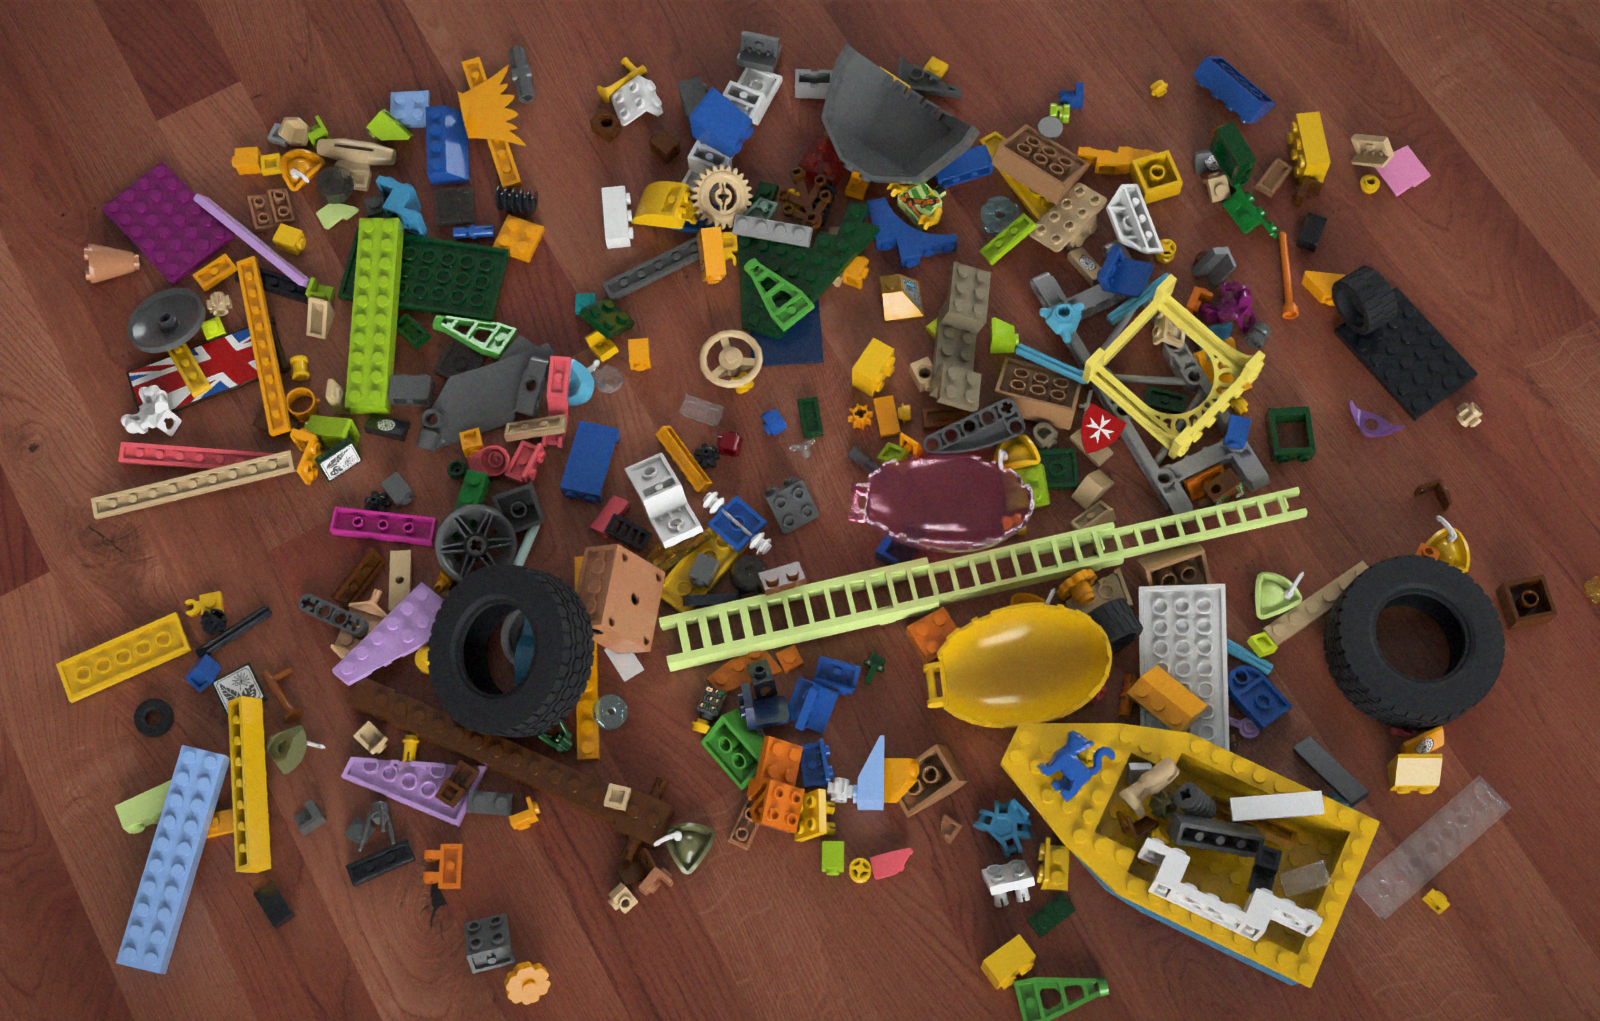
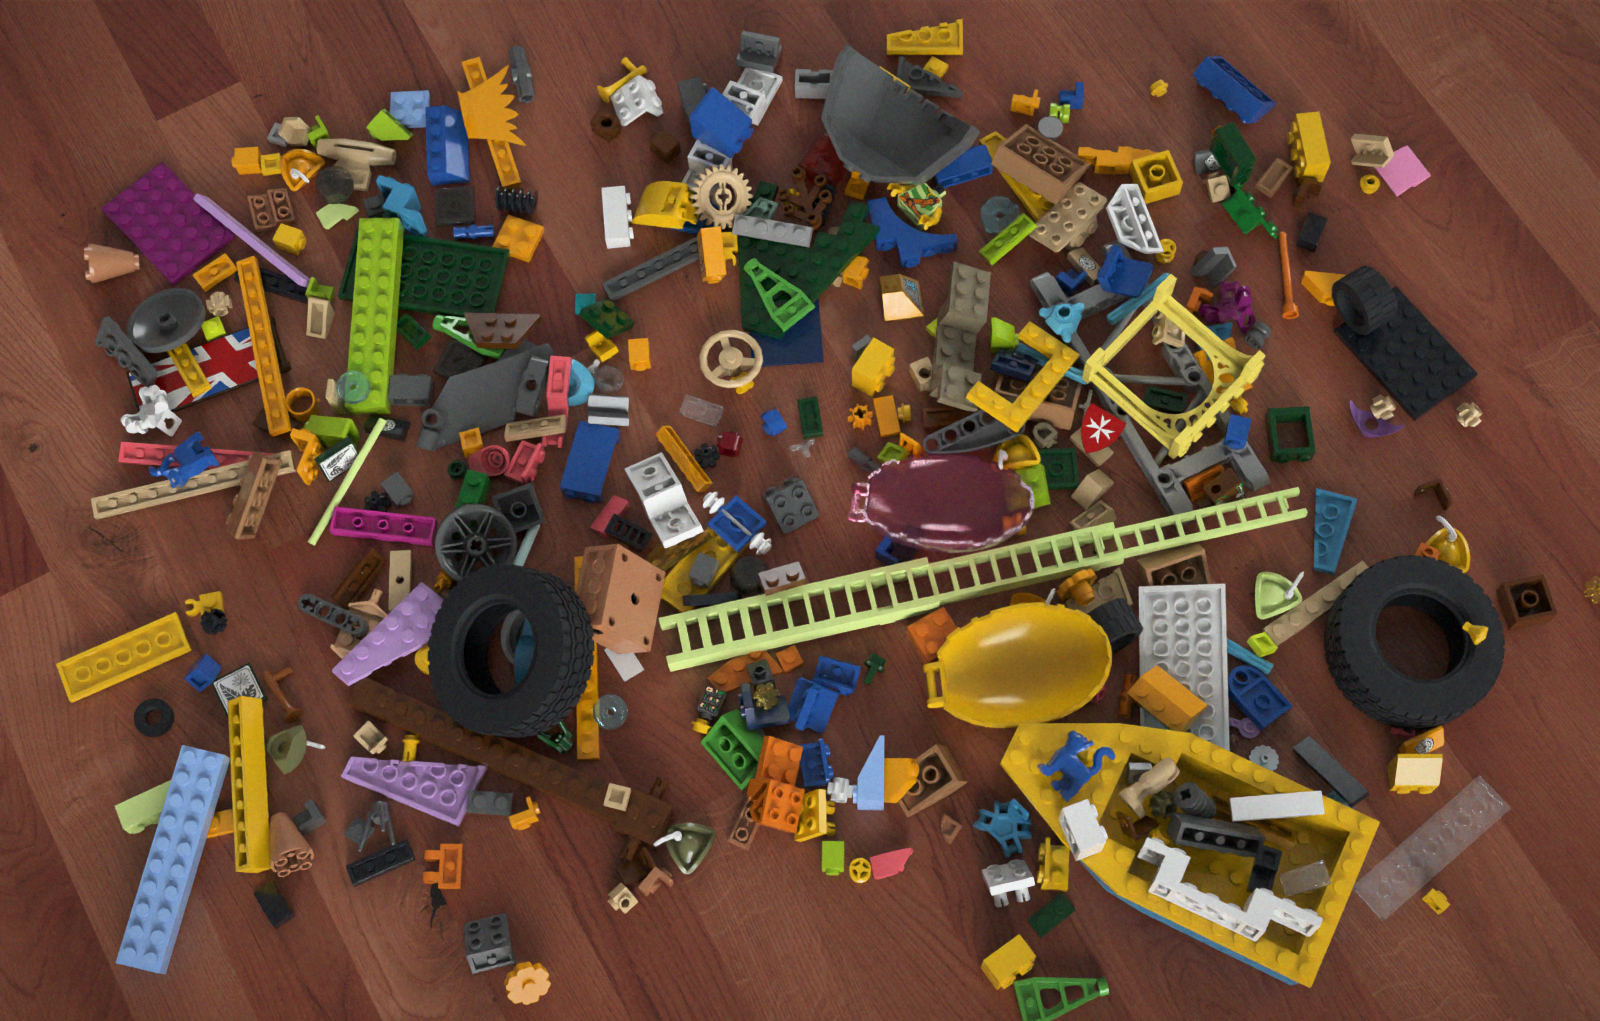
(121, 347): none -> dark grey wing
(192, 460): none -> blue animal
(234, 631): black axle -> none
(253, 496): none -> medium nougat slope
(287, 846): none -> nougat cone
(299, 368): yellow bush -> none
(347, 481): none -> yellowish green piece
(351, 378): none -> clear light blue piece
(457, 784): reddish brown slope -> none
(500, 329): none -> reddish brown wing
(607, 410): none -> panel
(766, 695): none -> clear yellow plant
(859, 347): none -> light grey tile
(937, 40): none -> yellow wing
(1014, 364): none -> dark blue plate
(1024, 406): none -> yellow plate
(1025, 104): none -> light orange bracket
(1071, 281): none -> blue panel
(1082, 829): none -> white brick
(1265, 757): none -> white piece
(1332, 524): none -> dark azure wing
(1382, 407): none -> tan gear
(1477, 633): none -> yellow rock

